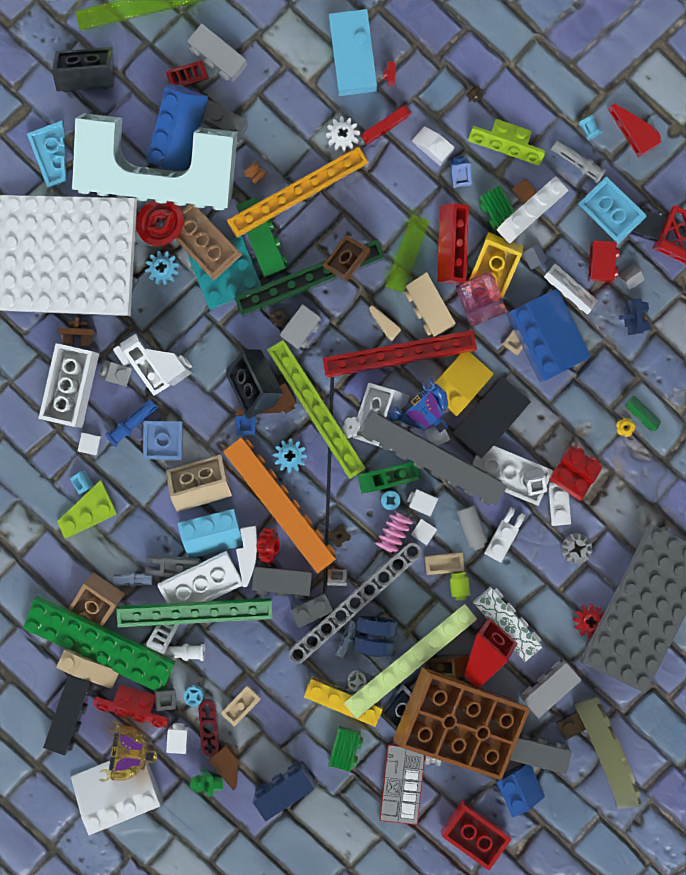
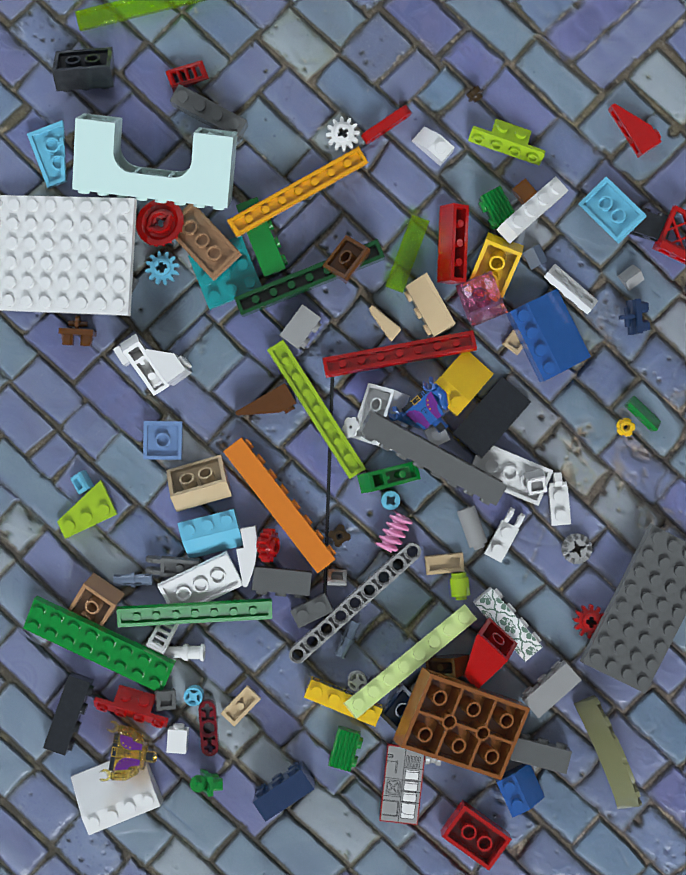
(68, 385): white brick -> none
(86, 669): tan slope -> none
(89, 443): white tile -> none
(115, 373): light grey bracket -> none
(124, 428): blue pin -> none
(175, 126): blue slope -> none
(216, 53): light grey brick -> none
(227, 764): reddish brown slope -> none
(245, 426): blue plate -> none
(253, 382): black slope -> none
(255, 173): dark orange wheel -> none
(274, 317): dark brown plate -> none
(285, 450): medium azure gear -> none
(352, 52): medium azure brick -> none
(375, 642): dark blue wheel -> none
(389, 74): red plate -> none
(422, 502): white brick -> none
(423, 532): white tile -> none
(460, 172): bracket -> none
(570, 725): dark brown plate -> none
(576, 472): red plate -> none
(586, 166): light grey pin -> none
(590, 127): medium azure bush -> none
(602, 261): red brick -> none

